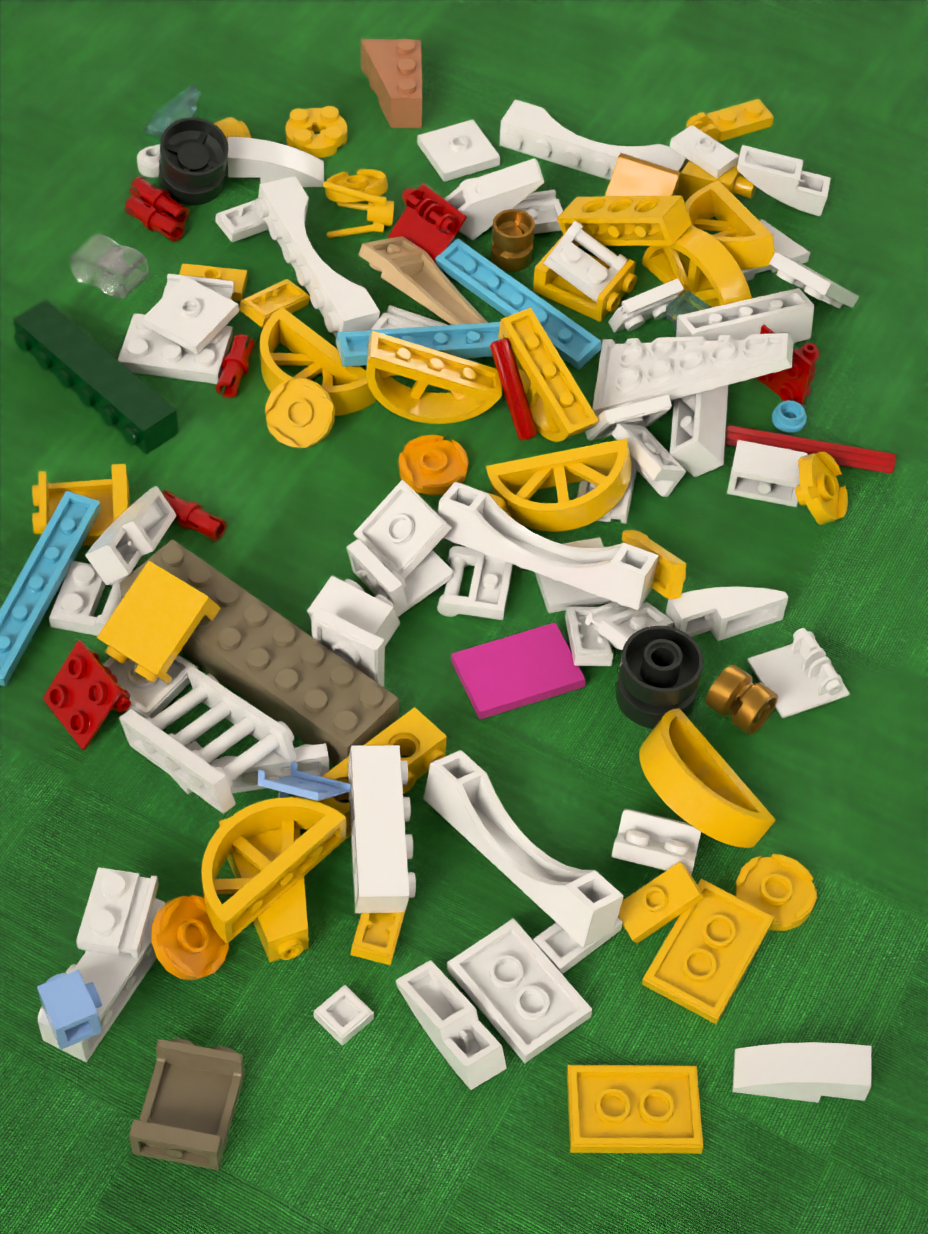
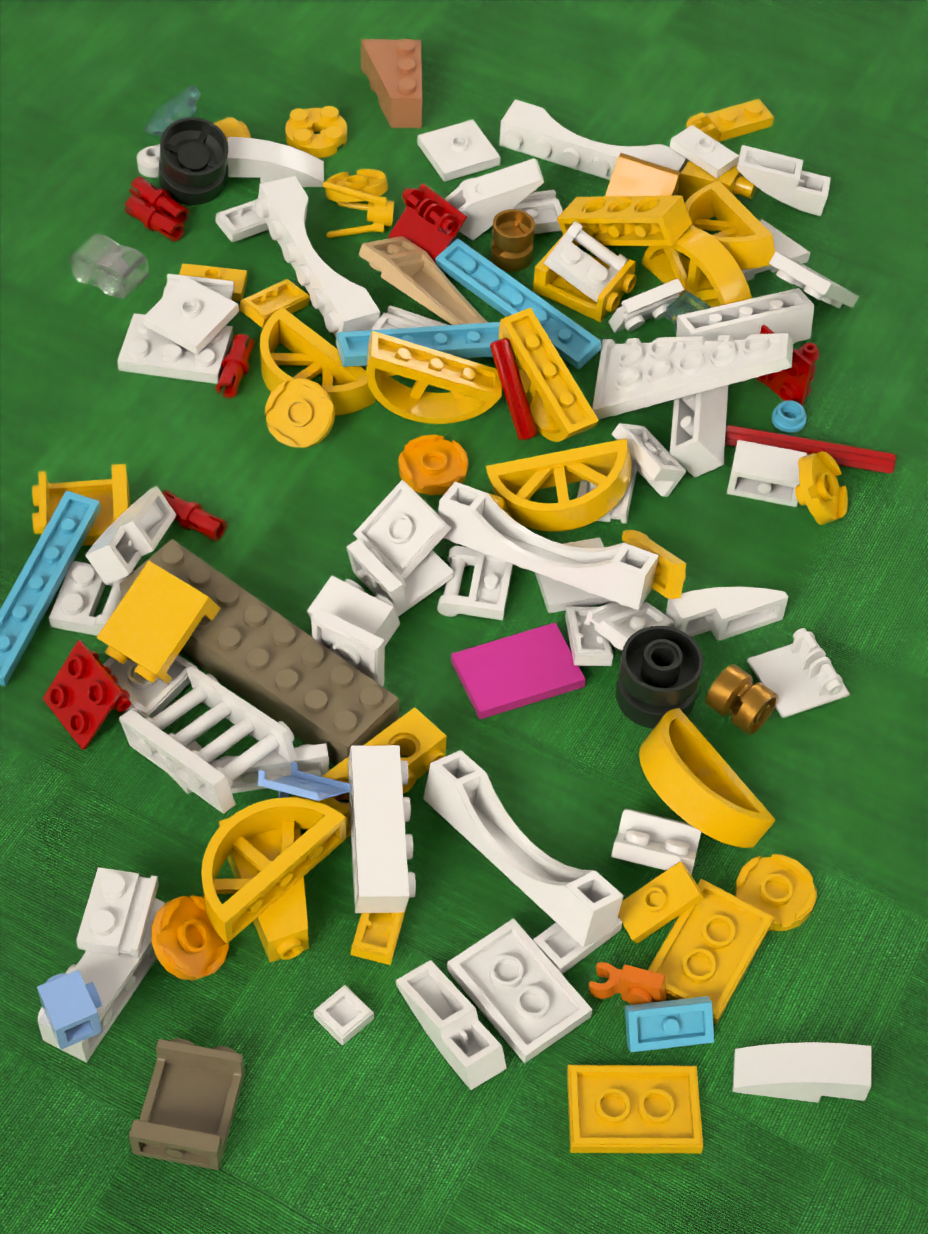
(96, 377): dark green brick -> none
(633, 983): none -> orange plate
(639, 413): white plate -> none
(669, 1024): none -> medium azure plate

